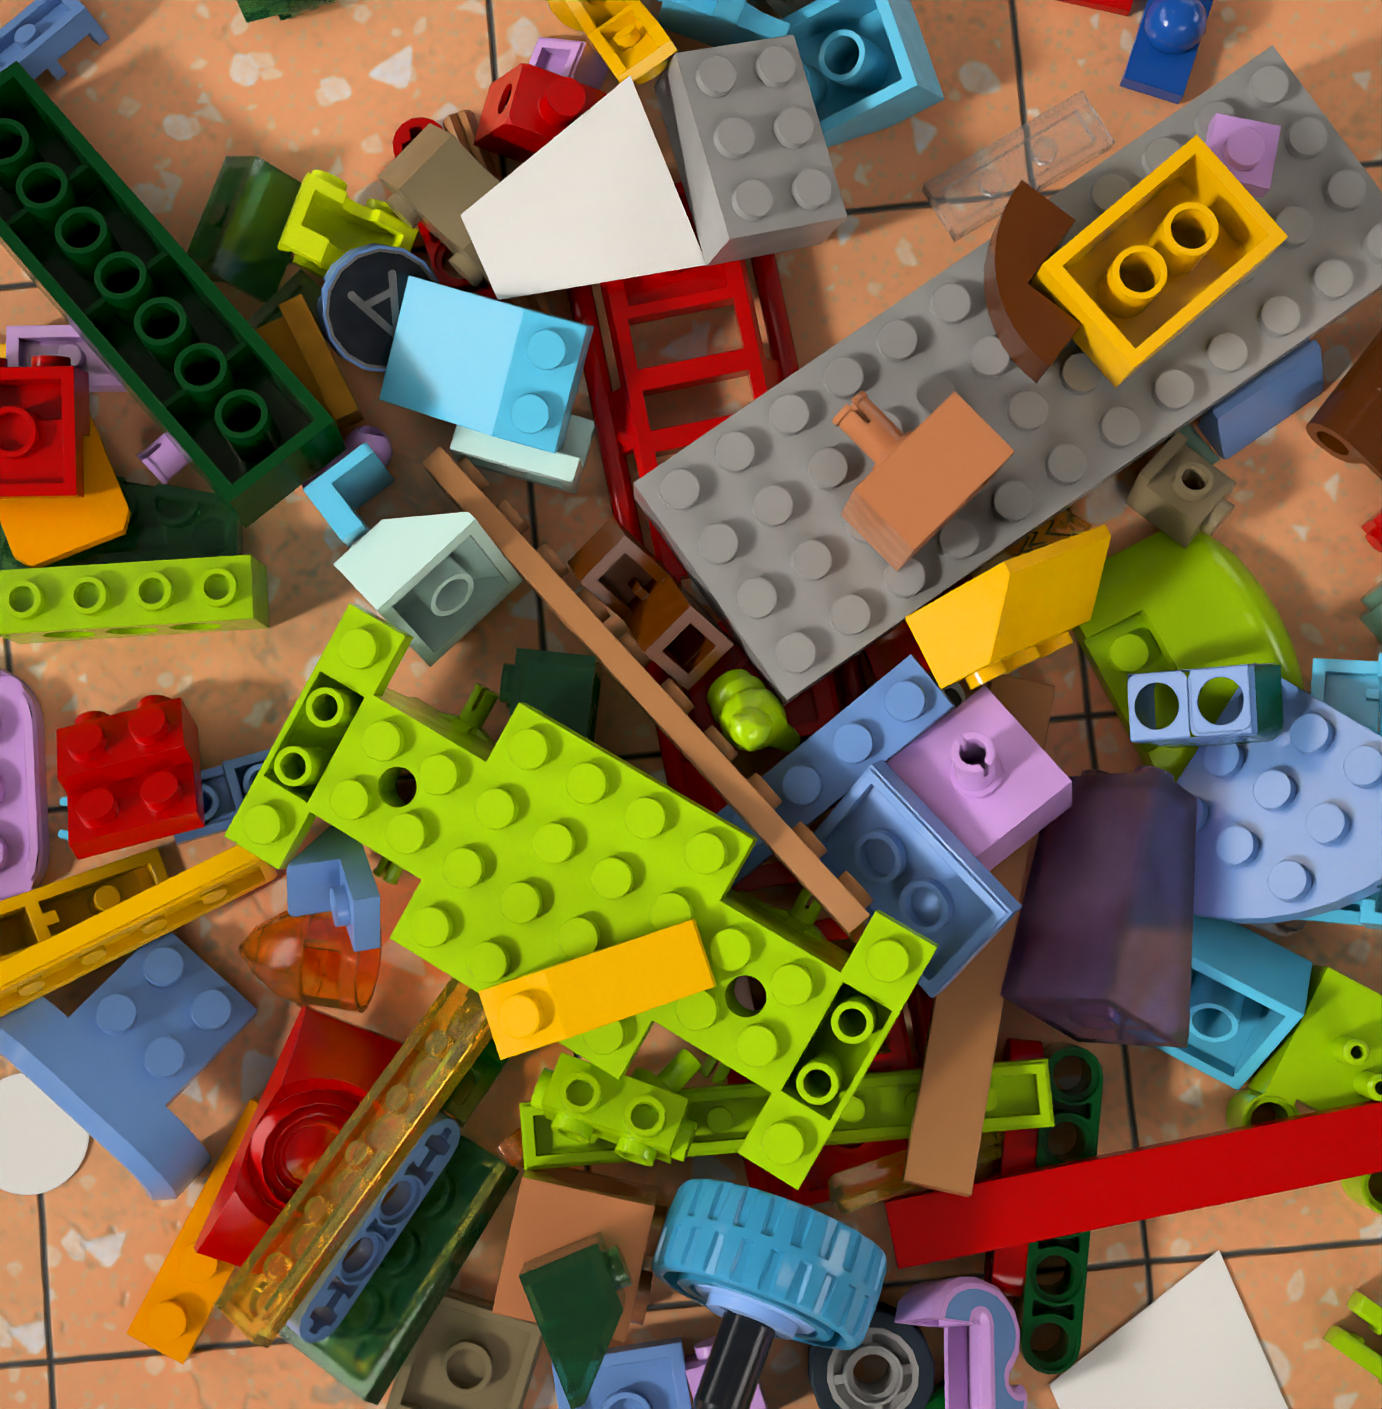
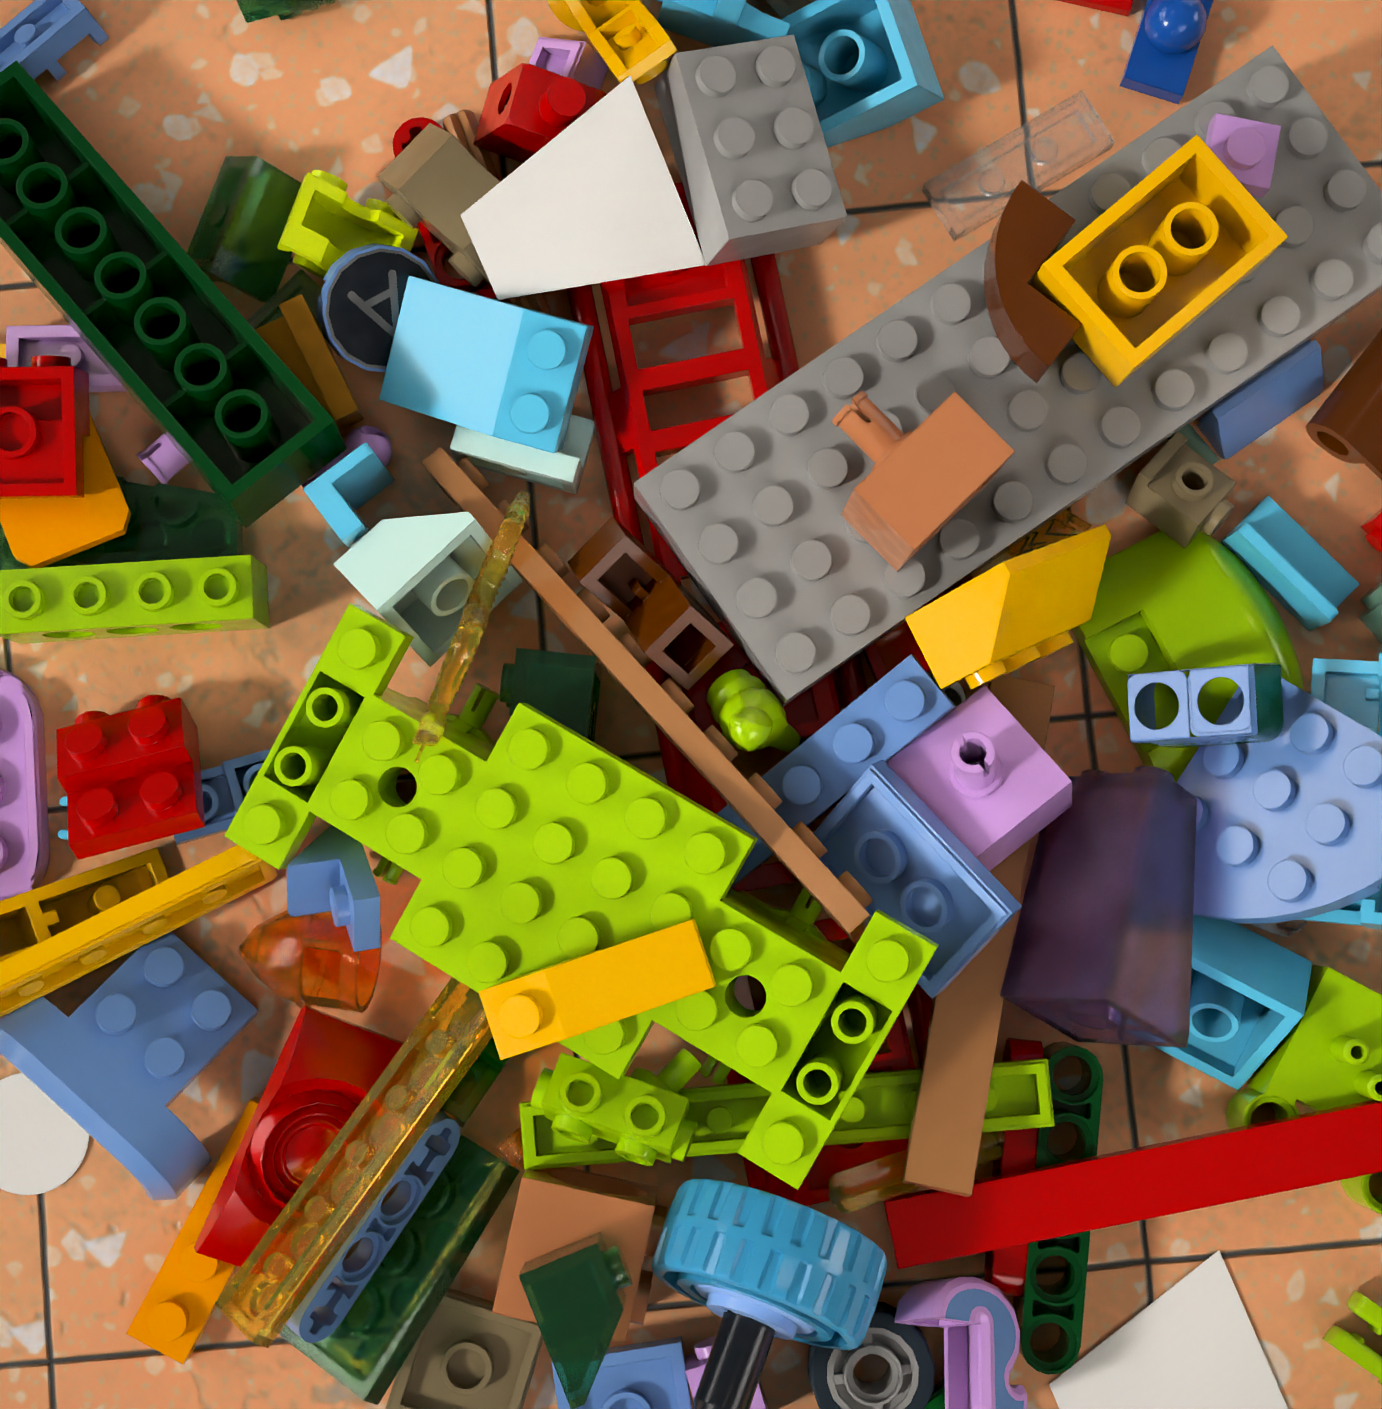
(473, 623): none -> clear yellow animal
(1290, 564): none -> medium azure panel

